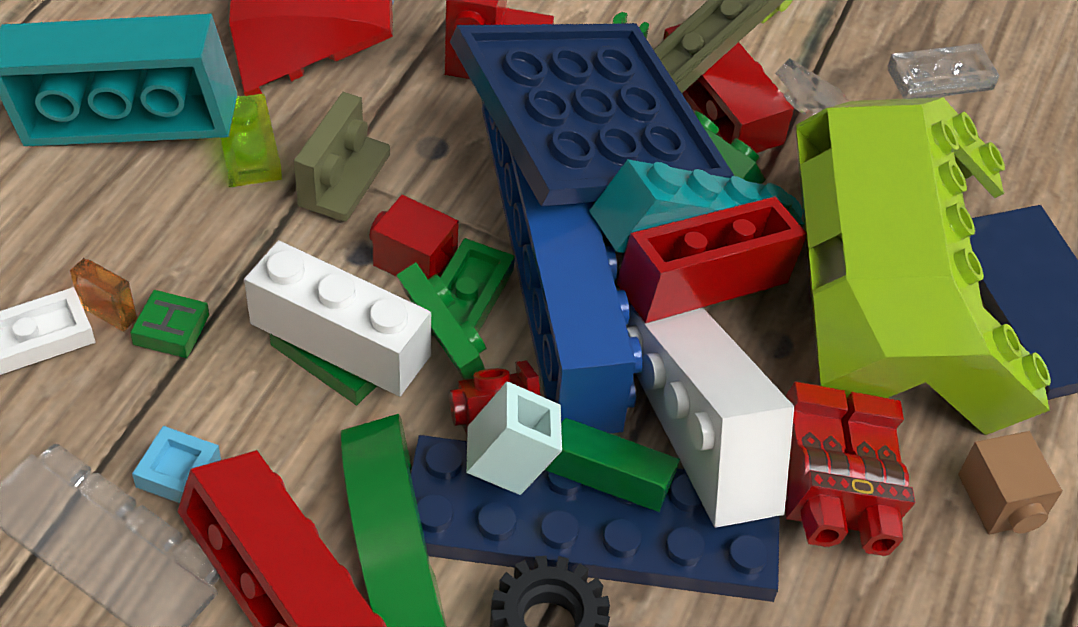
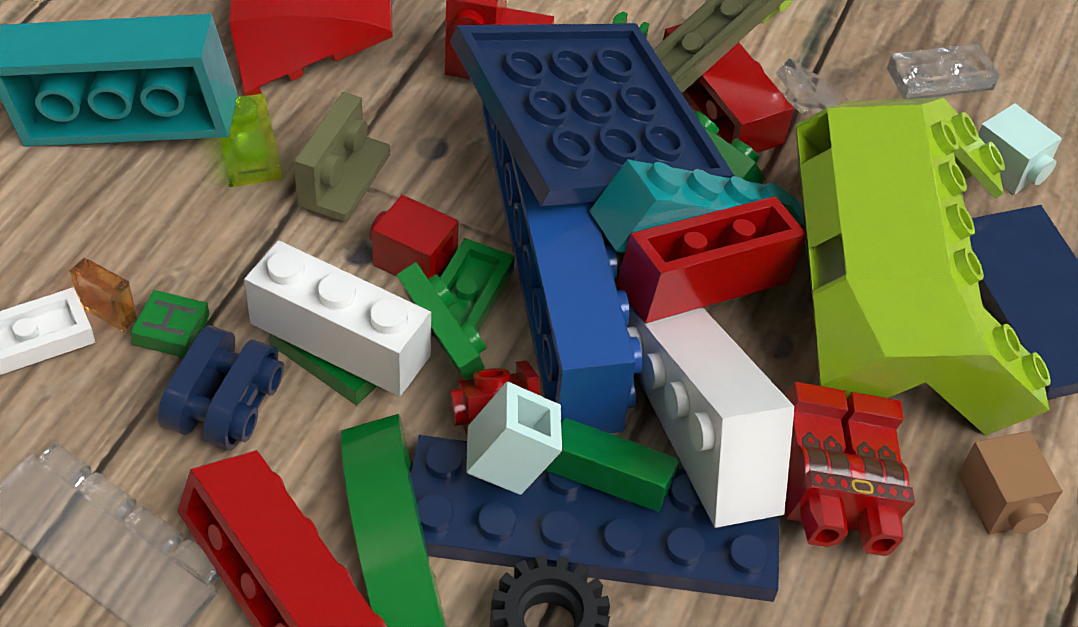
(169, 461): medium azure plate -> none
(234, 408): none -> dark blue brick
(1024, 146): none -> light aqua brick

